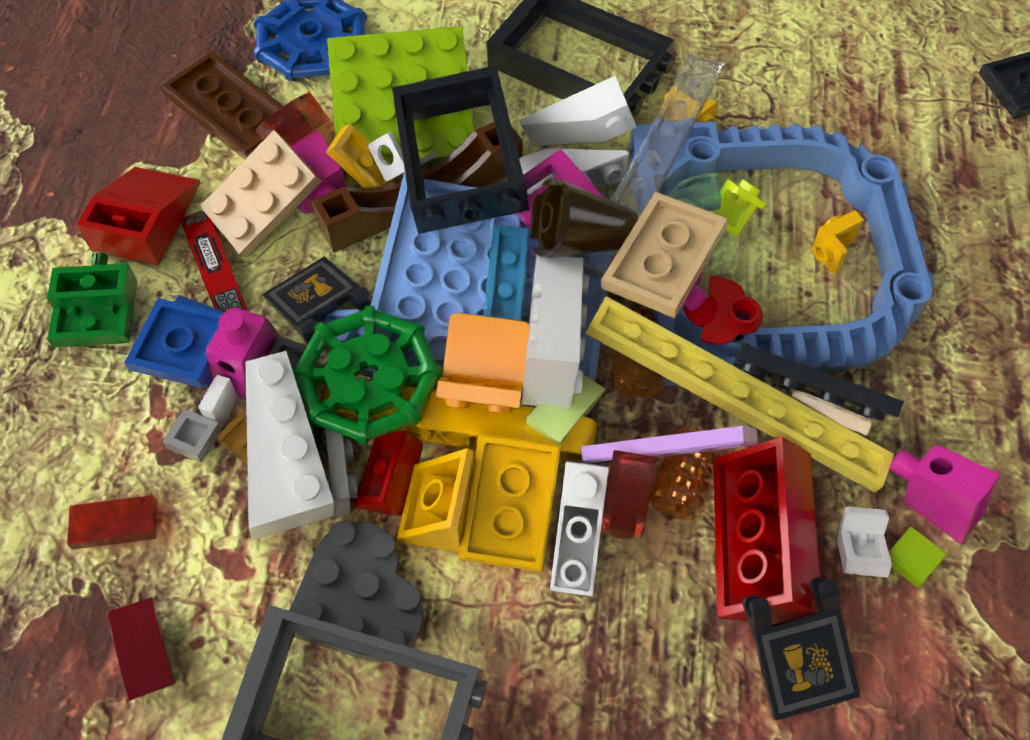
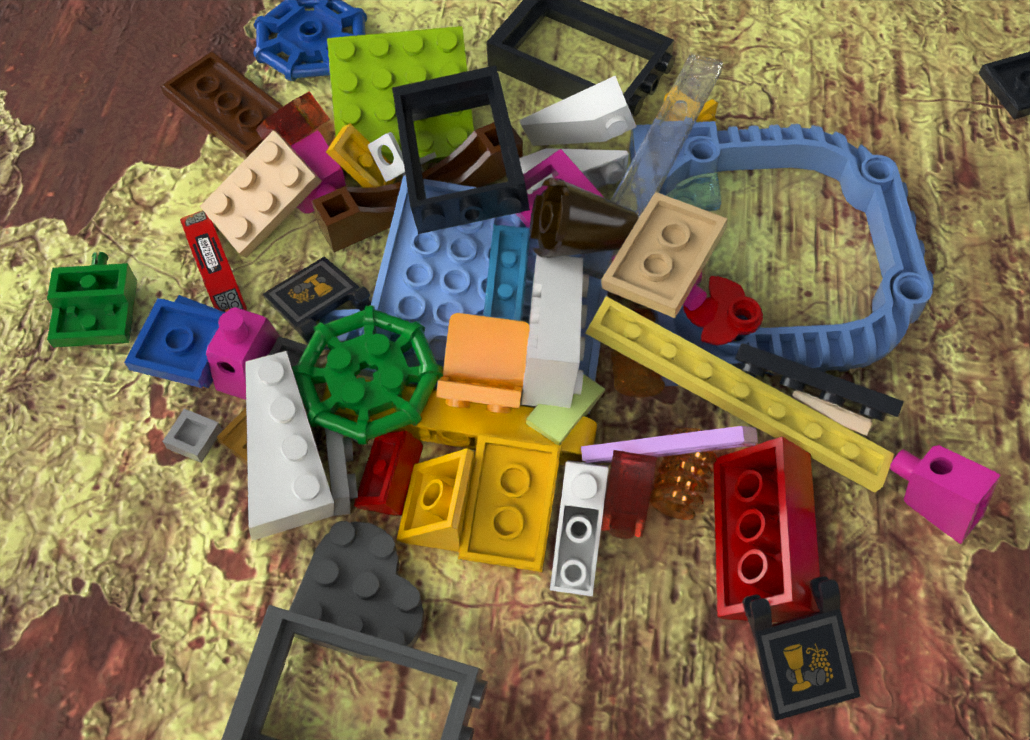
(112, 522): clear red tile -> none
(137, 214): red slope -> none
(140, 648): dark red slope -> none
(219, 400): white tile -> none
(738, 204): neon yellow bracket -> none
(833, 238): yellow bracket -> none
(863, 542): white bracket -> none
(915, 557): lime tile -> none

